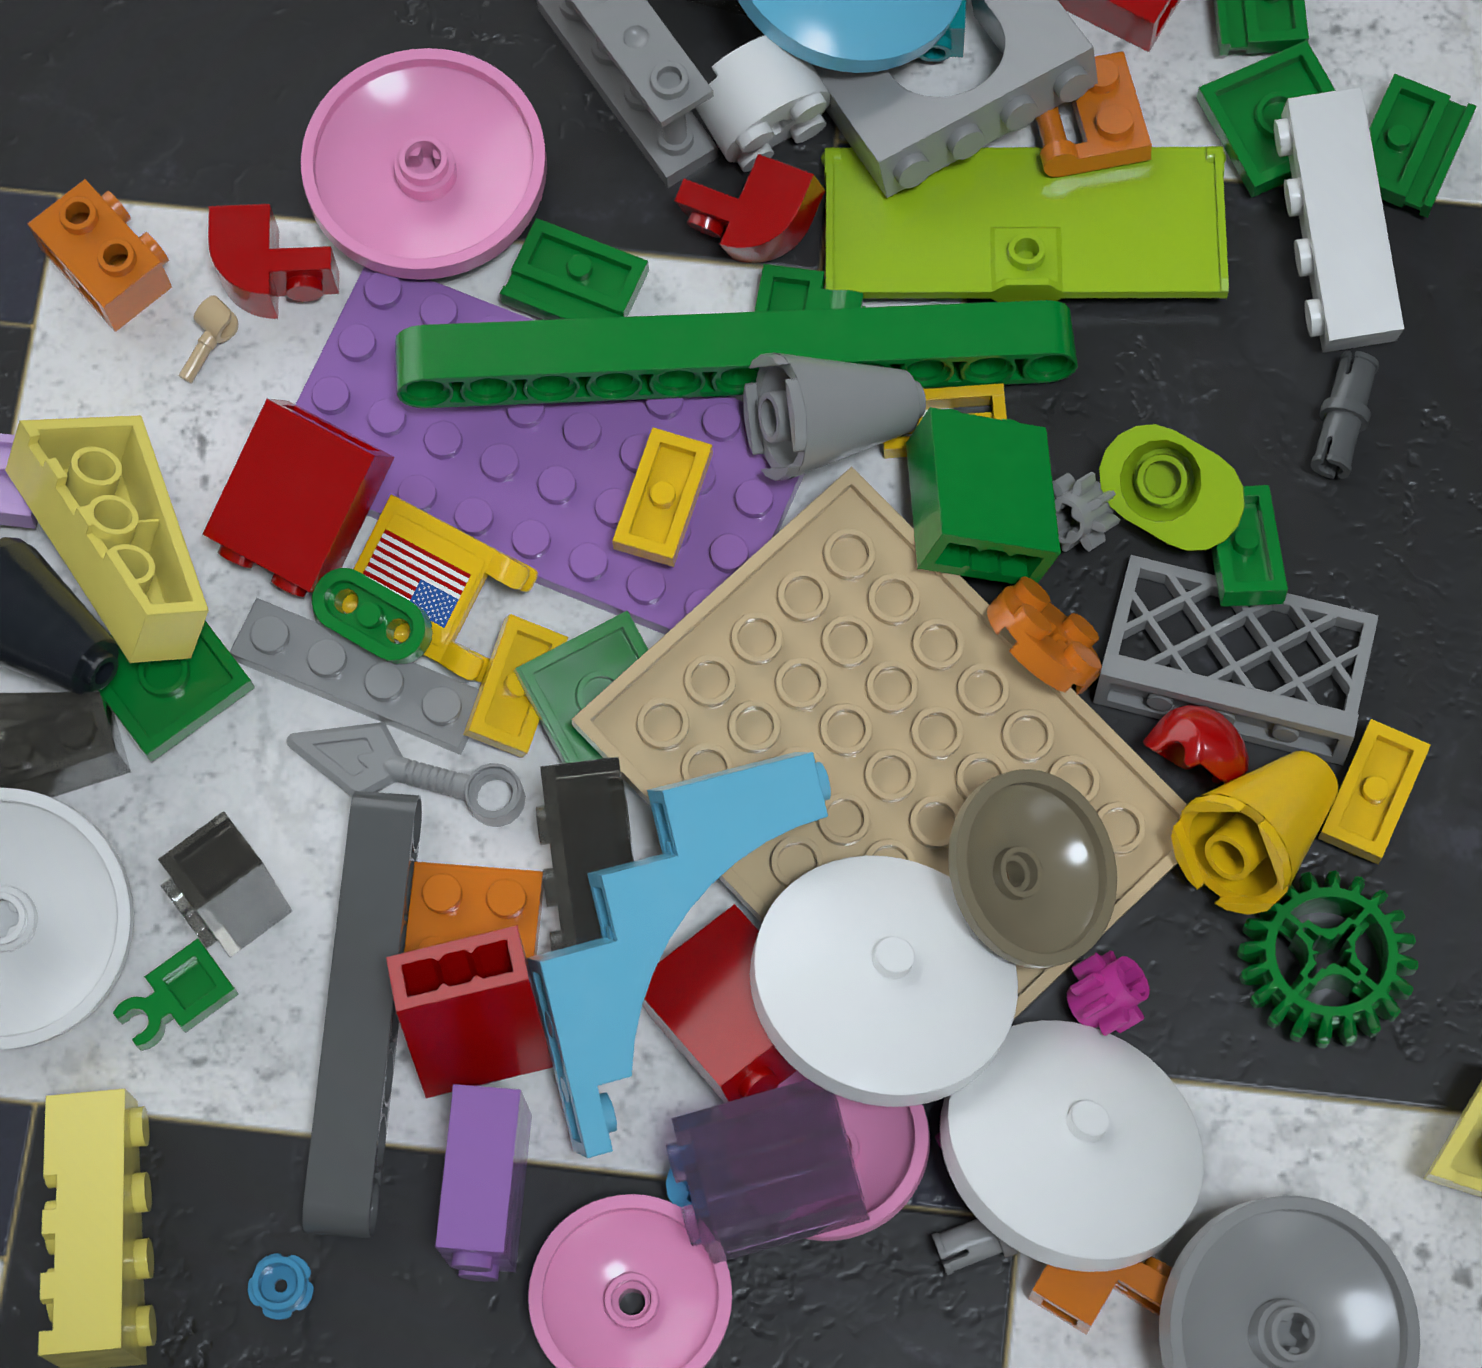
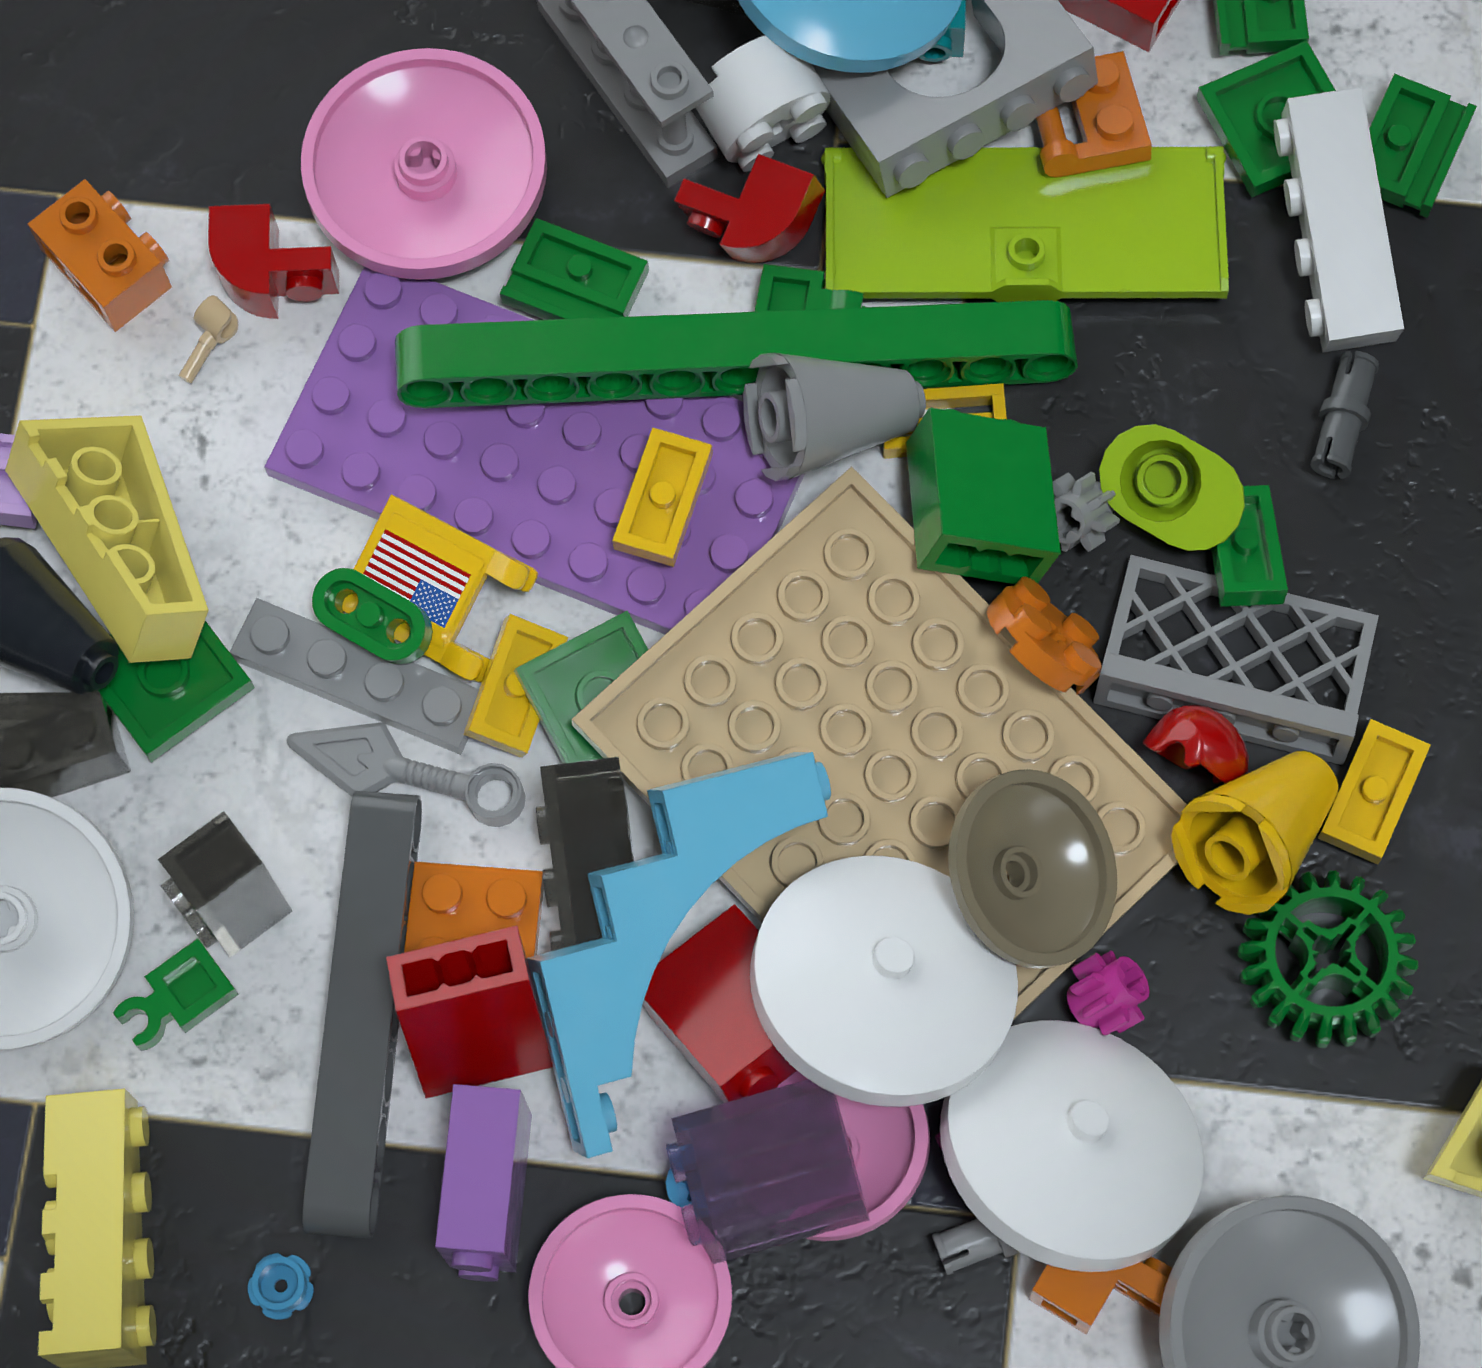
(296, 496): red brick -> none

